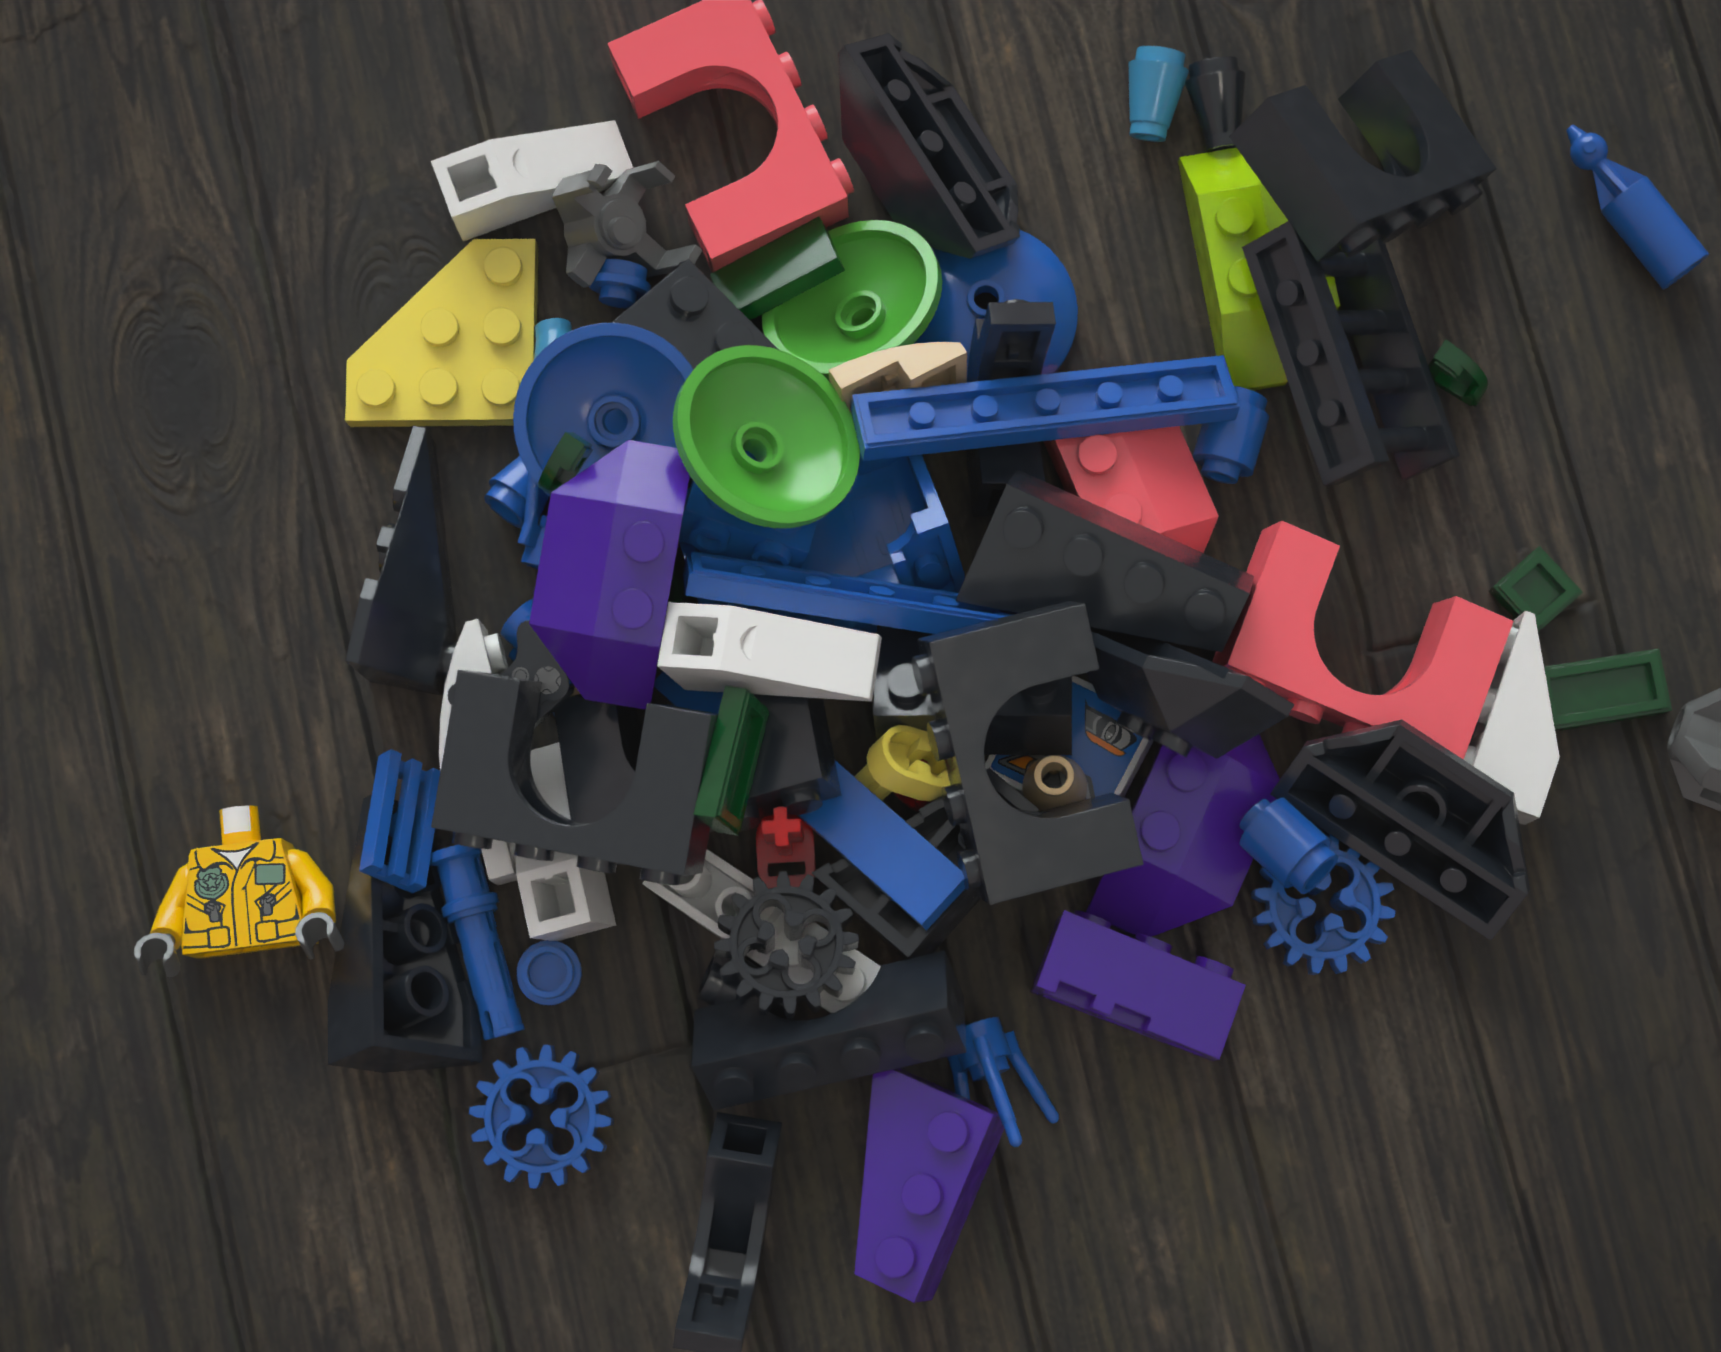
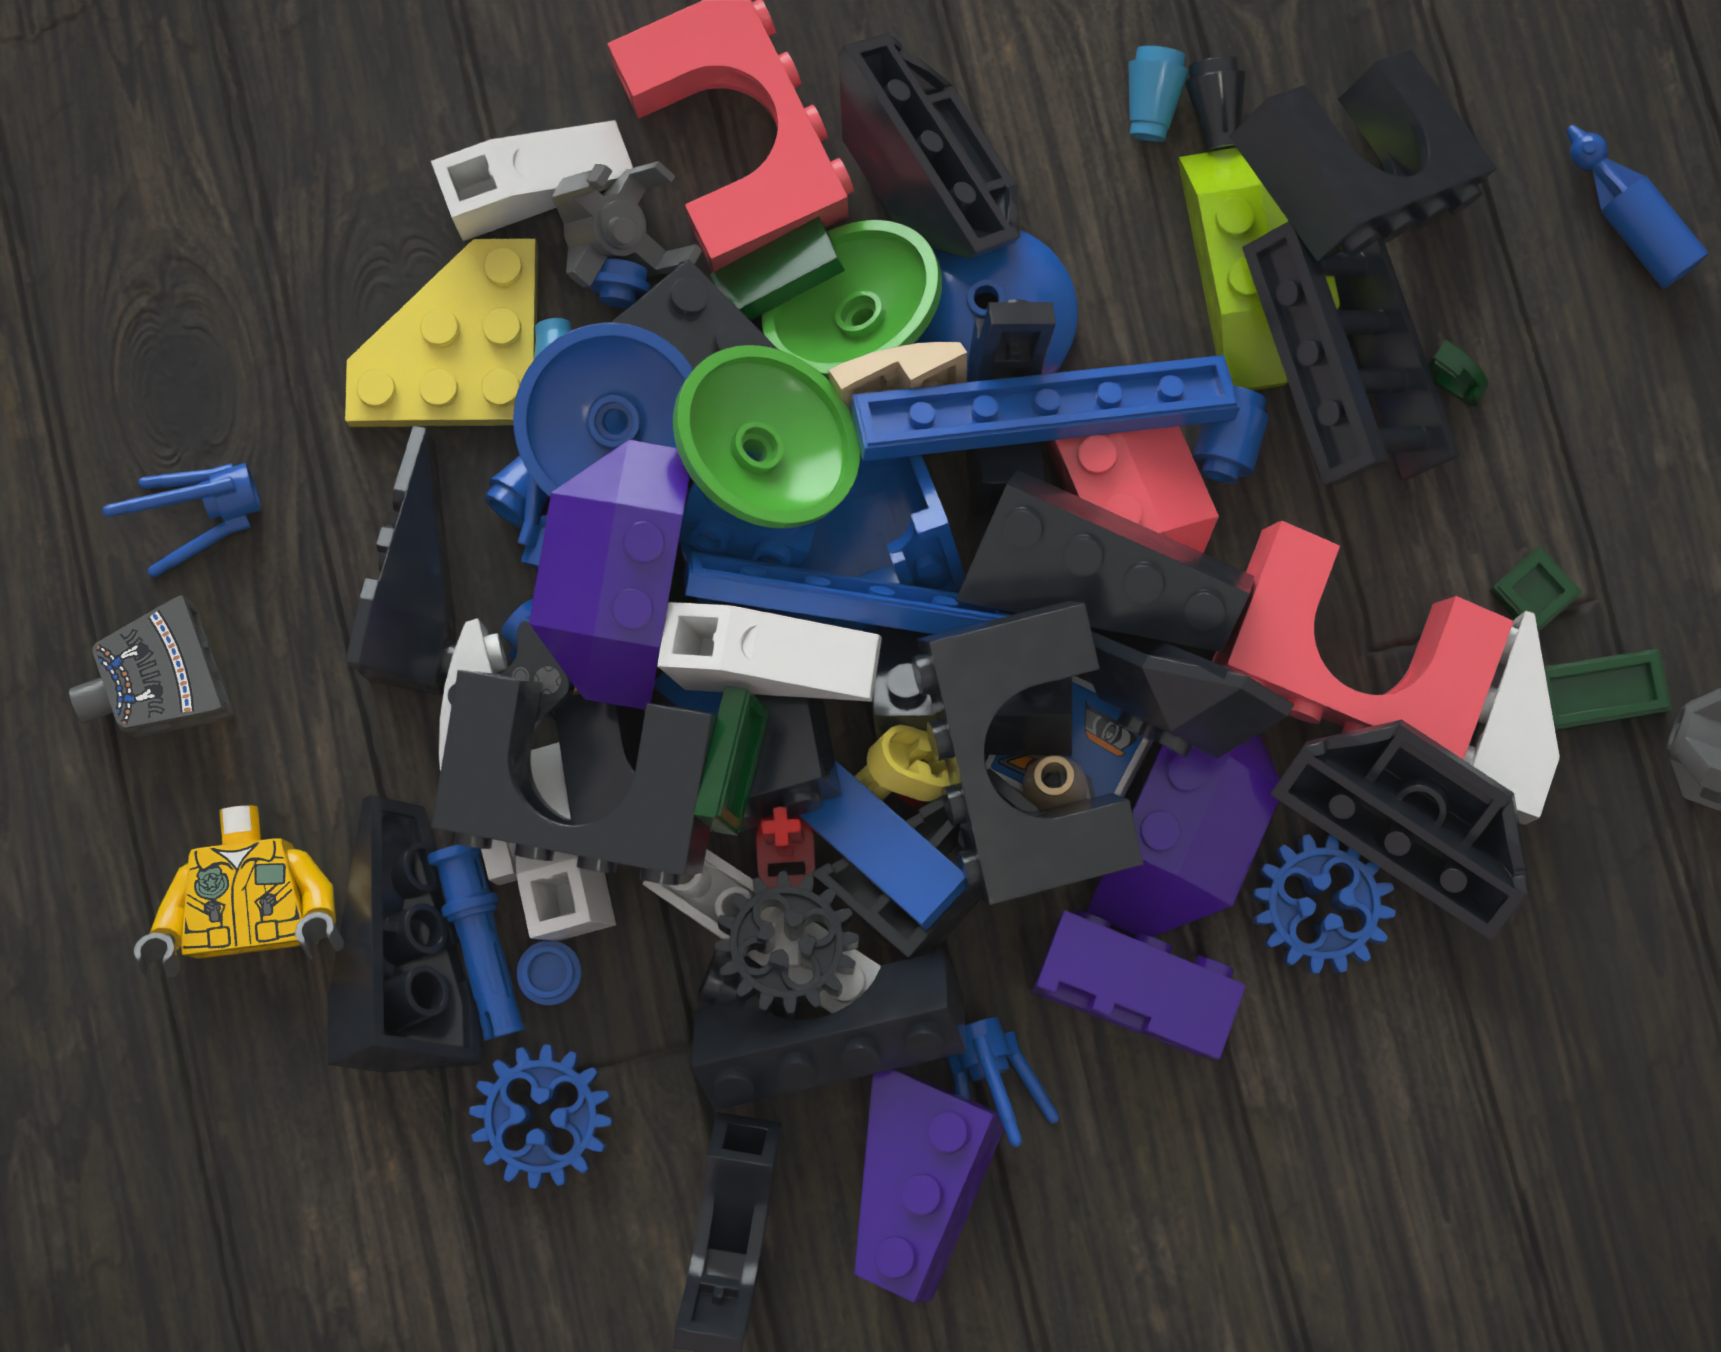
(156, 675): none -> dark grey torso
(225, 493): none -> blue plant
(409, 825): blue tile -> none
(565, 461): dark green tile -> none
(1287, 844): blue brick -> none

